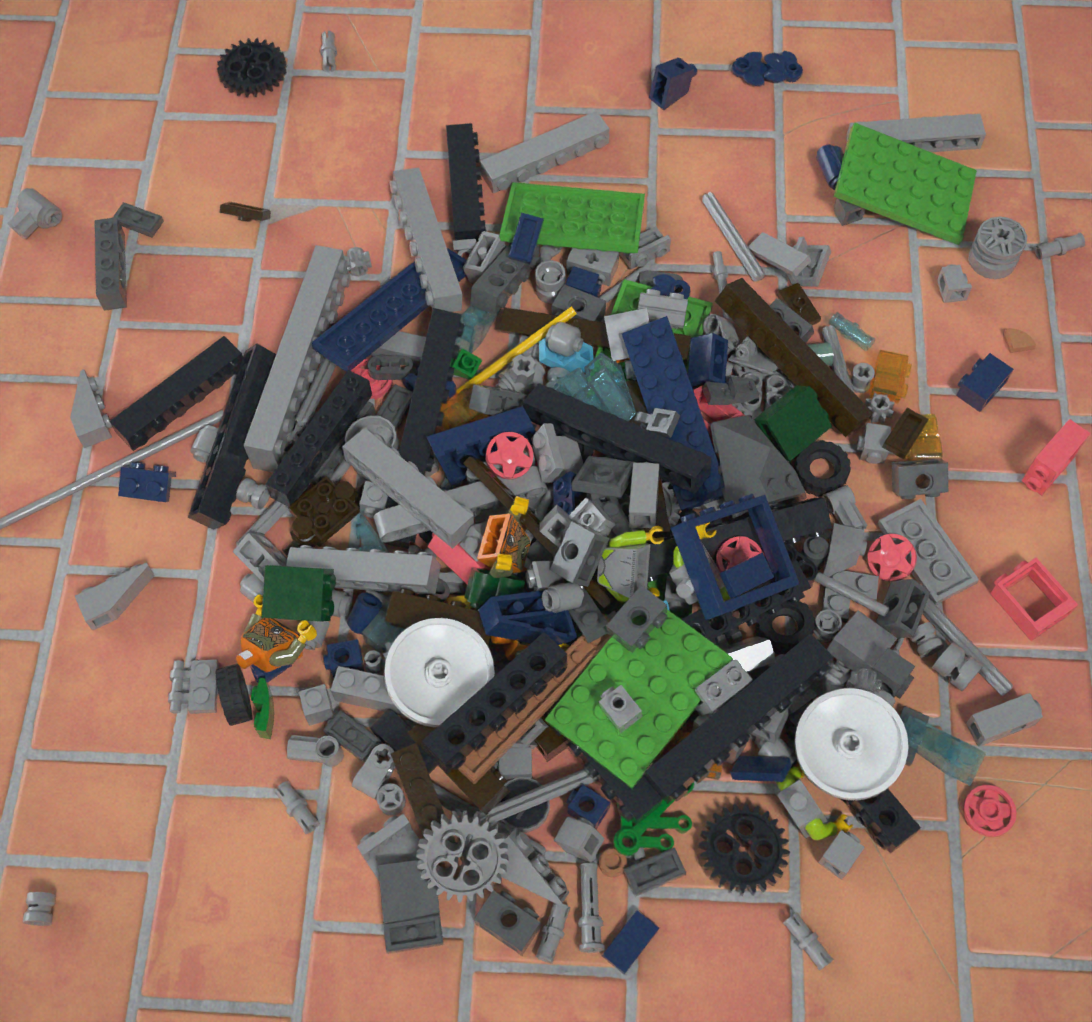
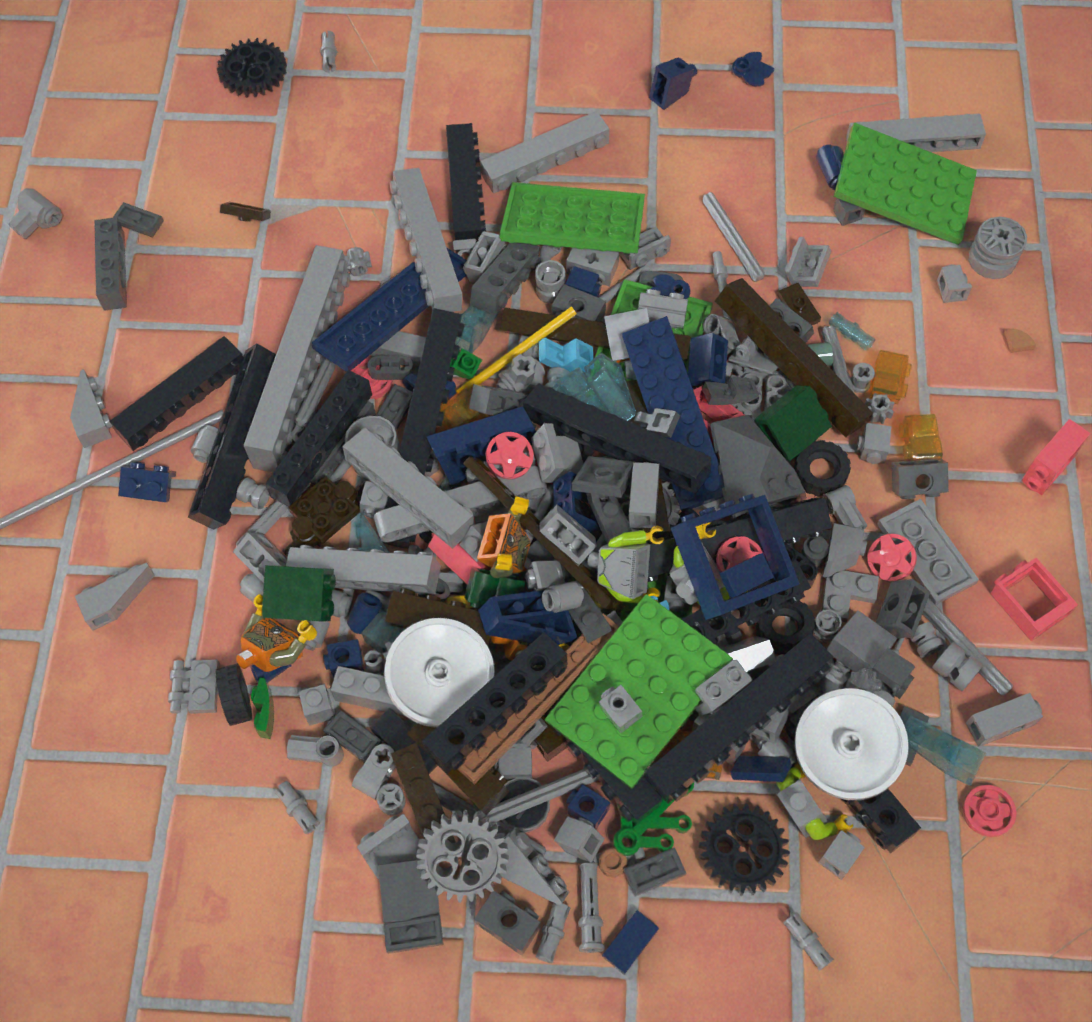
(39, 908): light grey wheel -> none
(526, 238): dark blue tile -> none
(564, 339): light grey head -> none
(579, 554): dark grey brick -> none
(593, 516): light grey brick -> none
(642, 604): dark grey brick -> none
(779, 254): light grey tile -> none
(782, 67): dark blue plate -> none
(852, 594): light grey bar -> none
(905, 433): dark brown tile -> none
(984, 381): dark blue brick -> none
(1060, 246): light grey pin -> none

